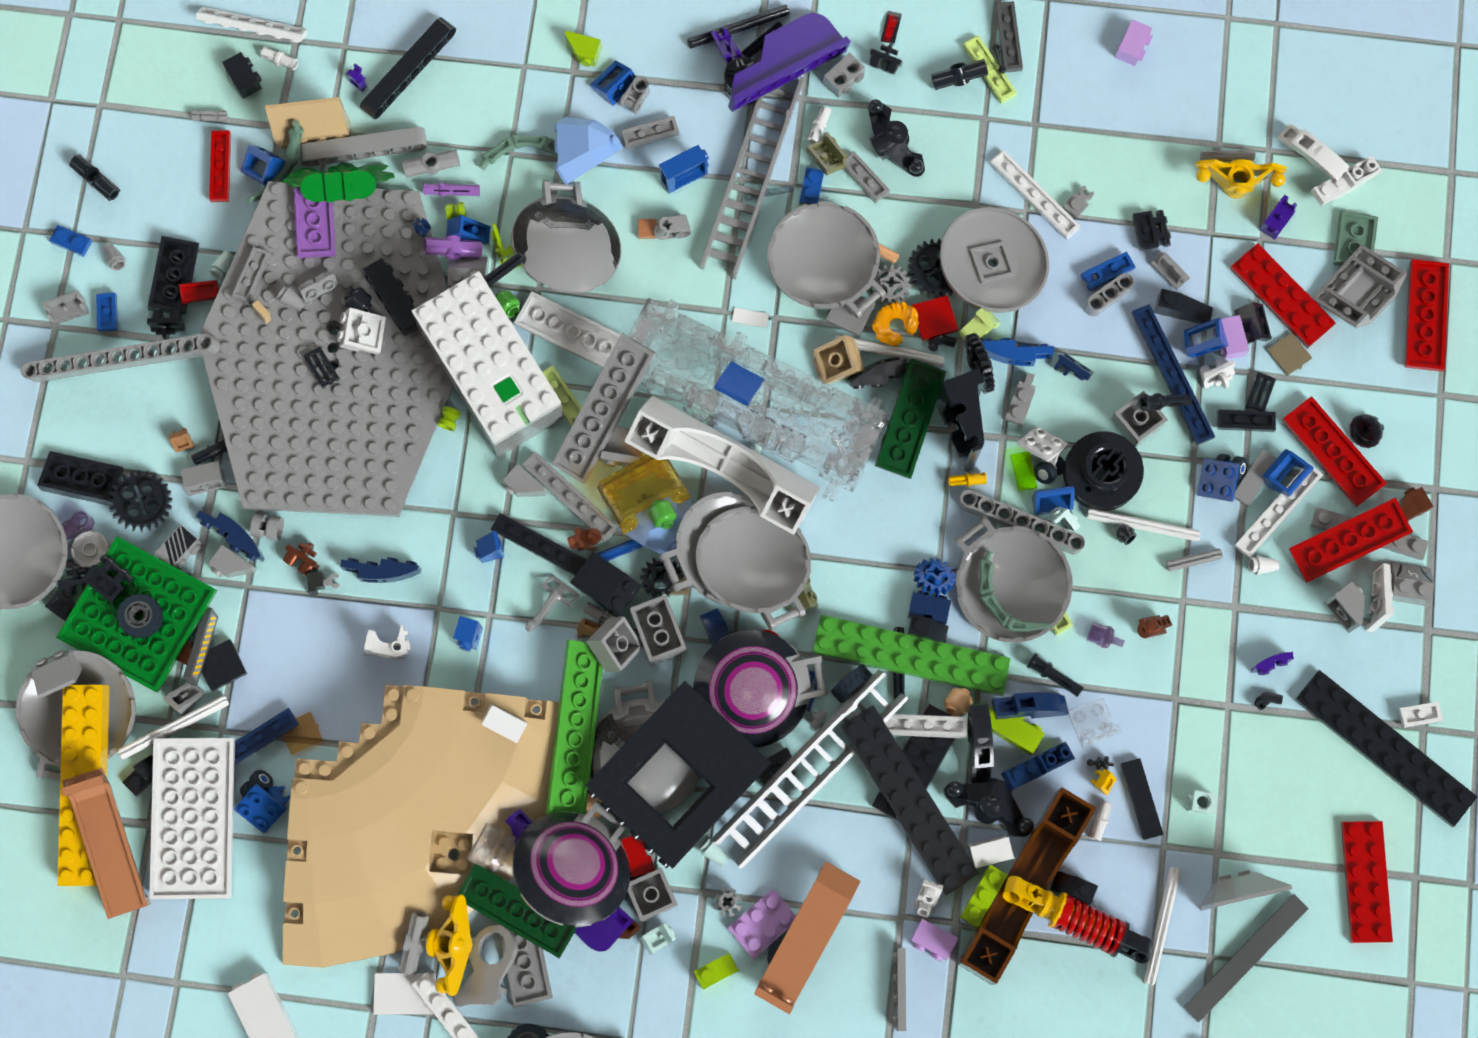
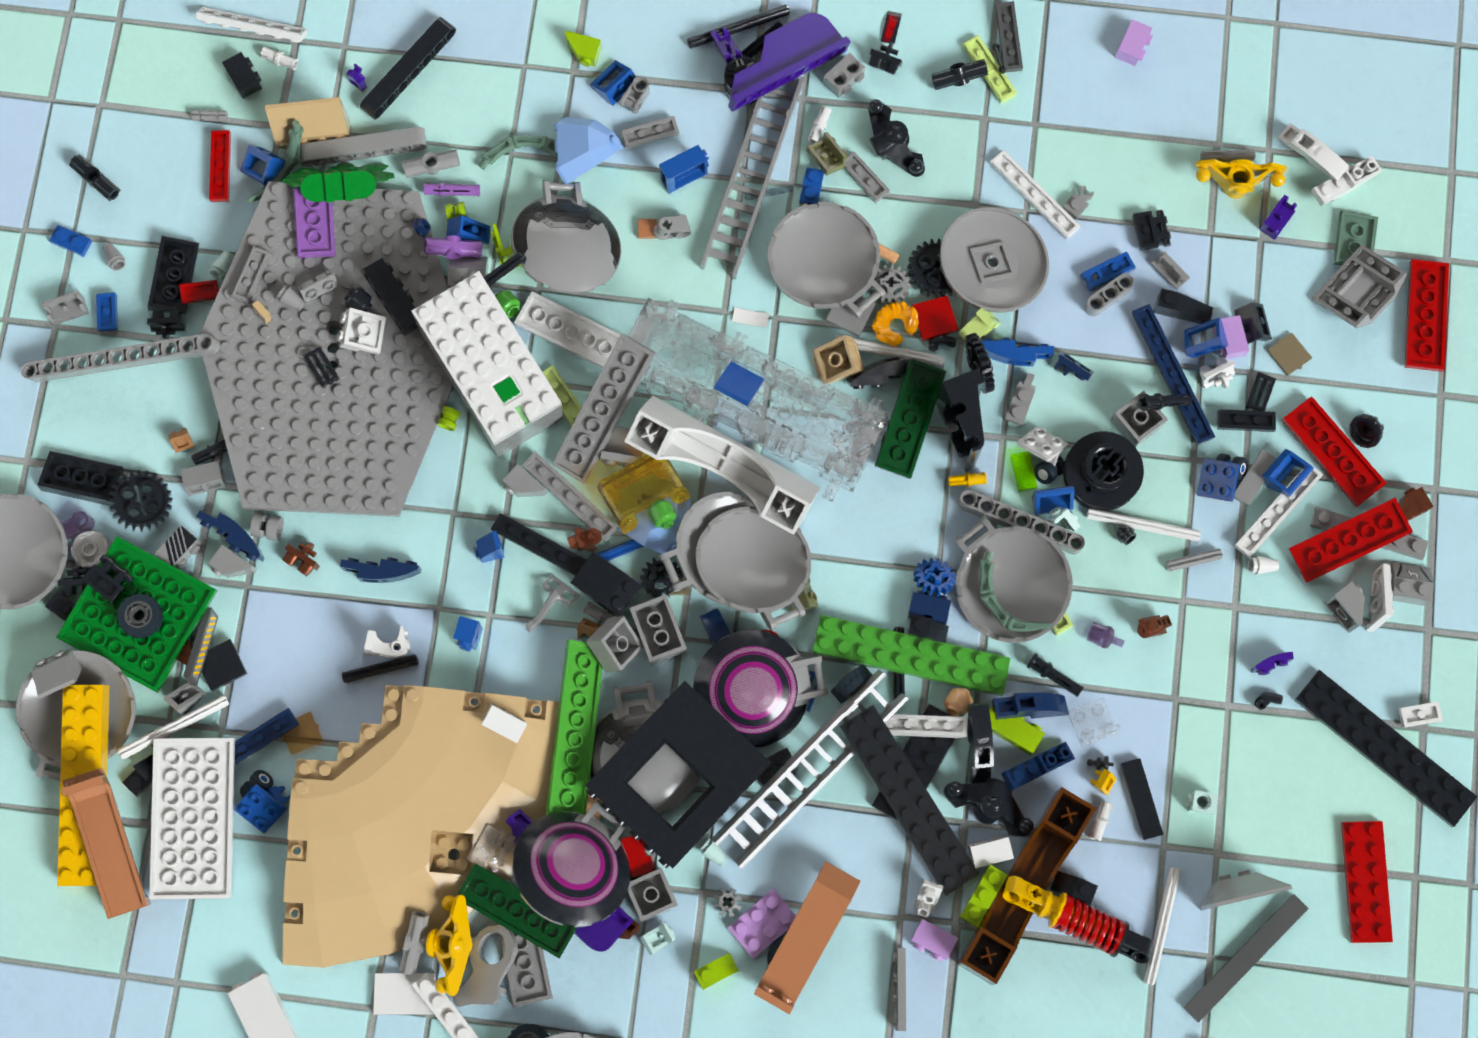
(317, 582): pearl dark grey piece -> none
(379, 668): none -> black axle
(816, 720): flat silver plate -> none
(1282, 295): red plate -> none

